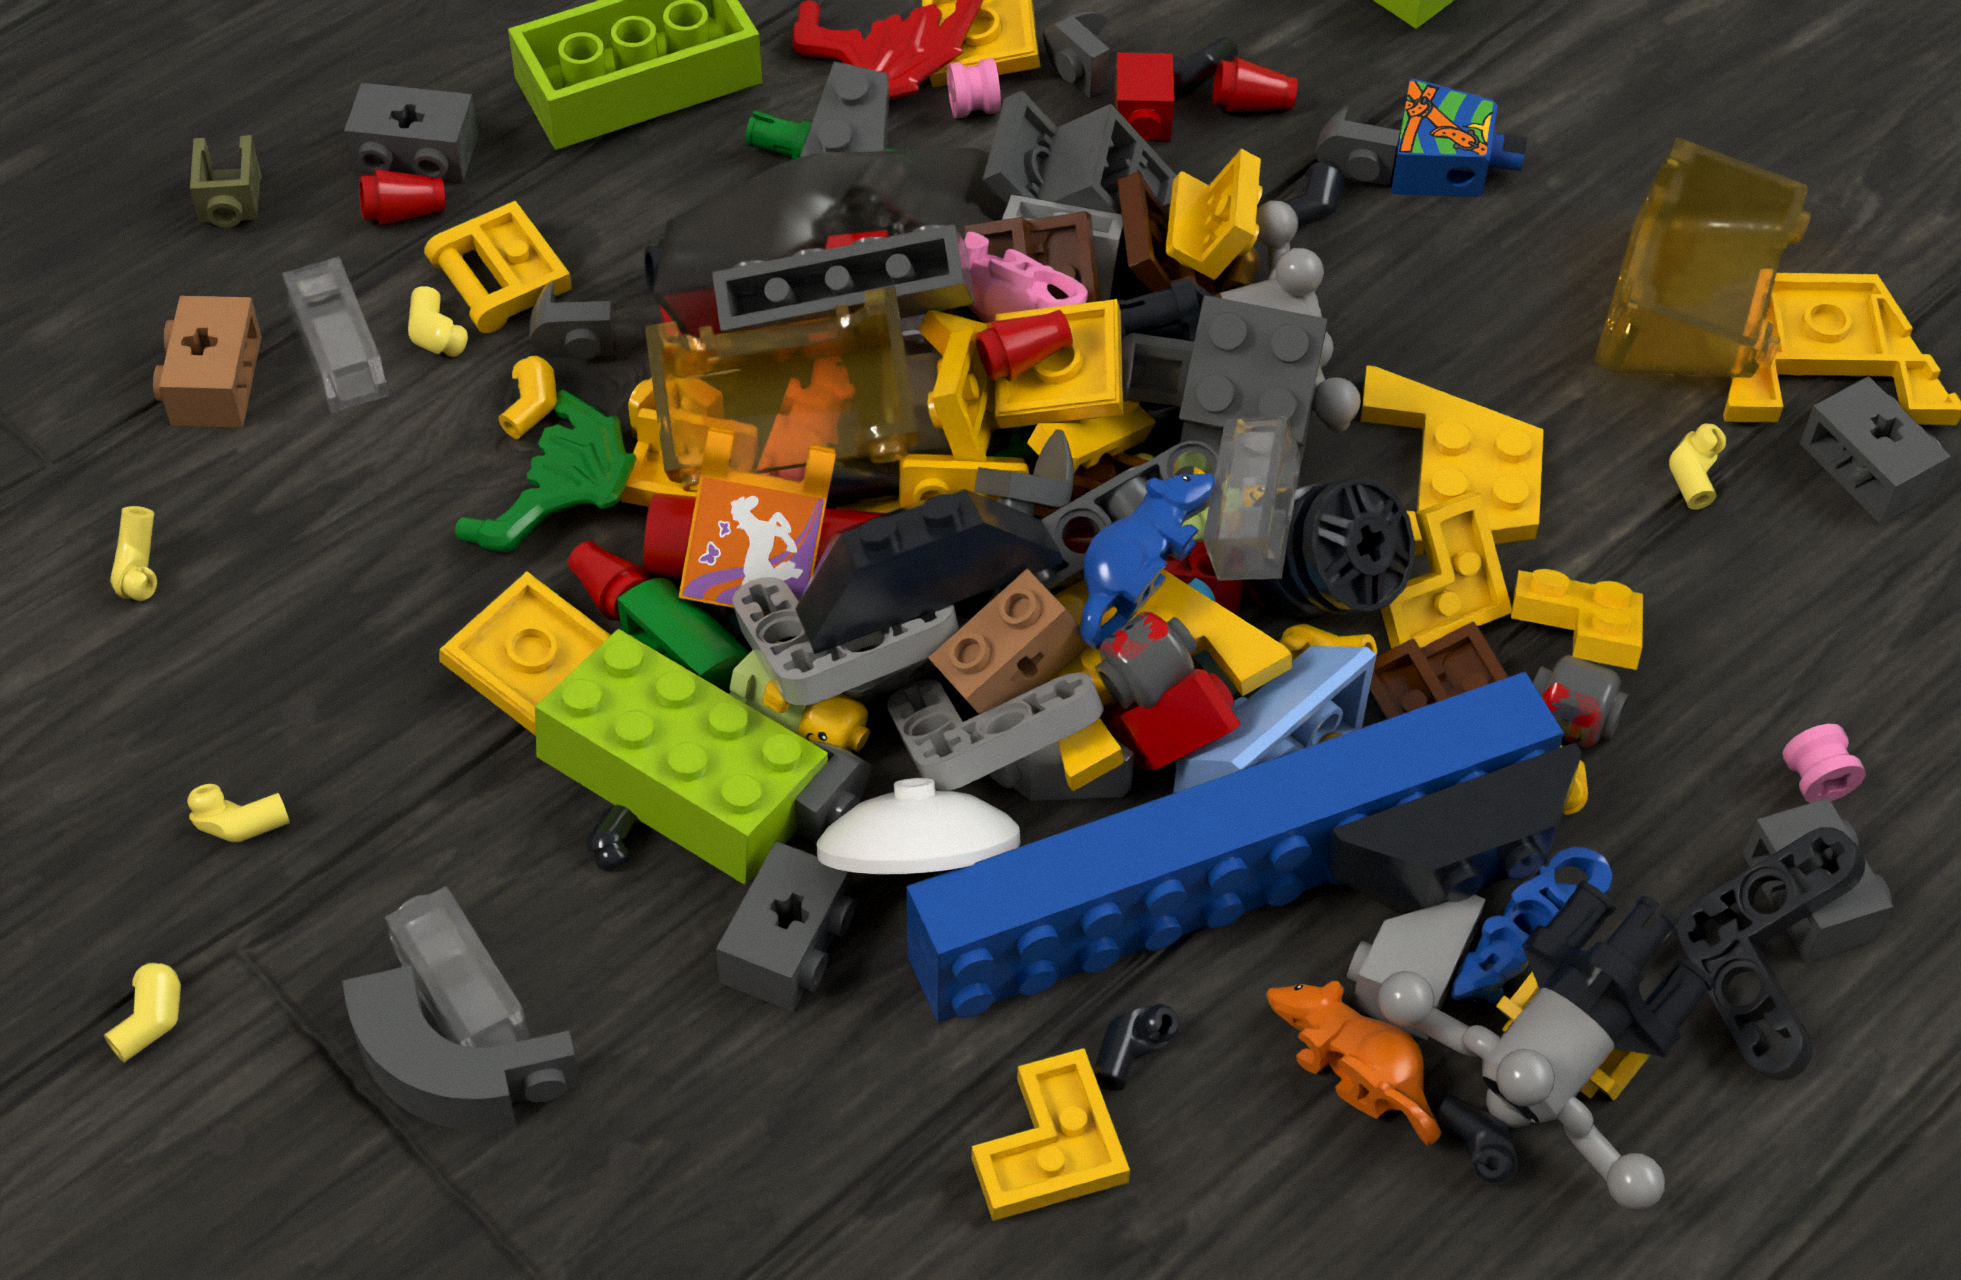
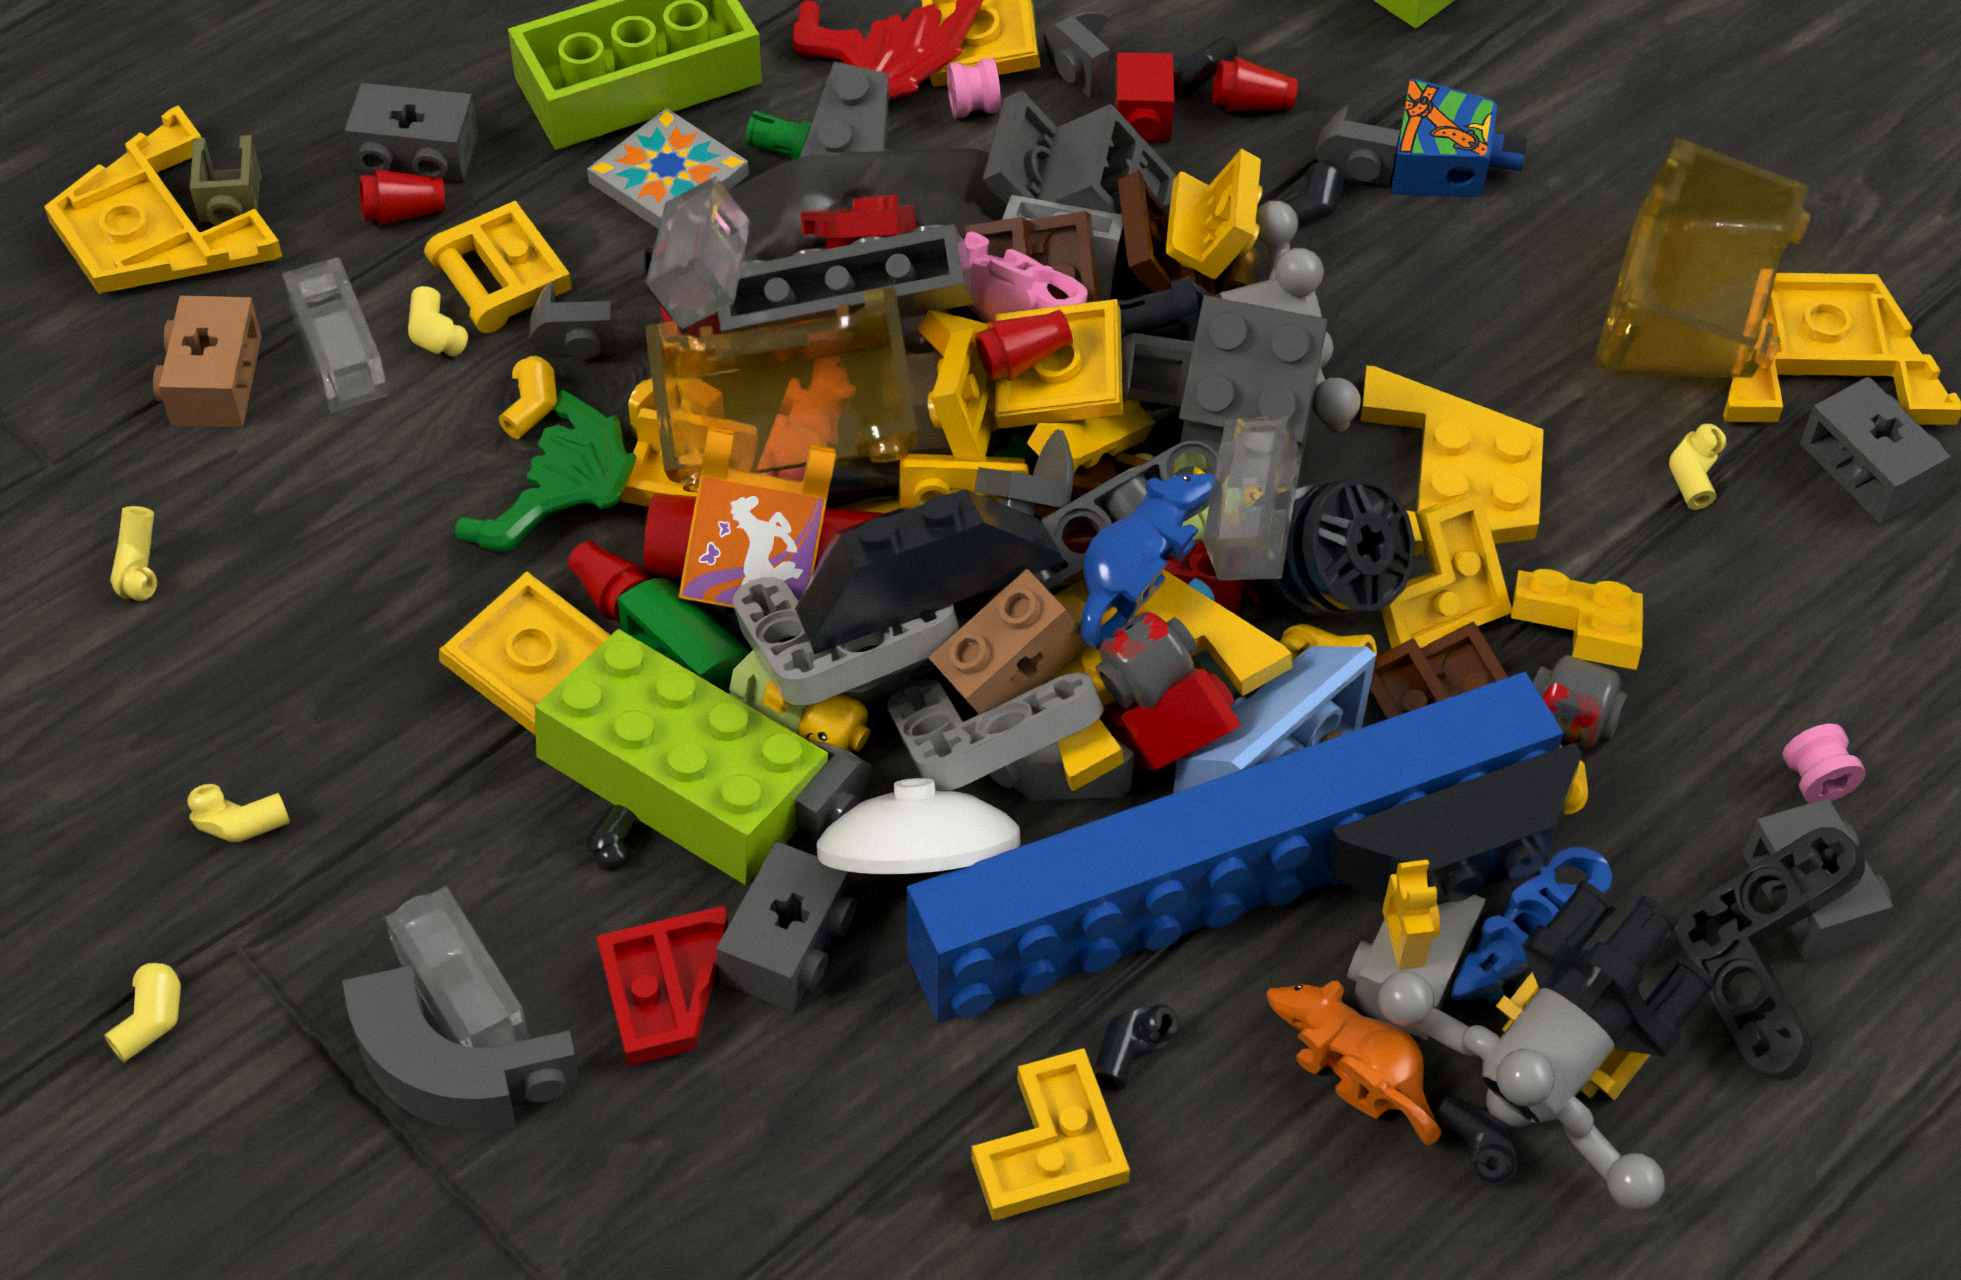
(134, 232): none -> yellow wing
(662, 163): none -> tile
(662, 981): none -> red wing
(698, 253): none -> clear brick
(869, 217): none -> red wing
(1411, 914): none -> yellow plate

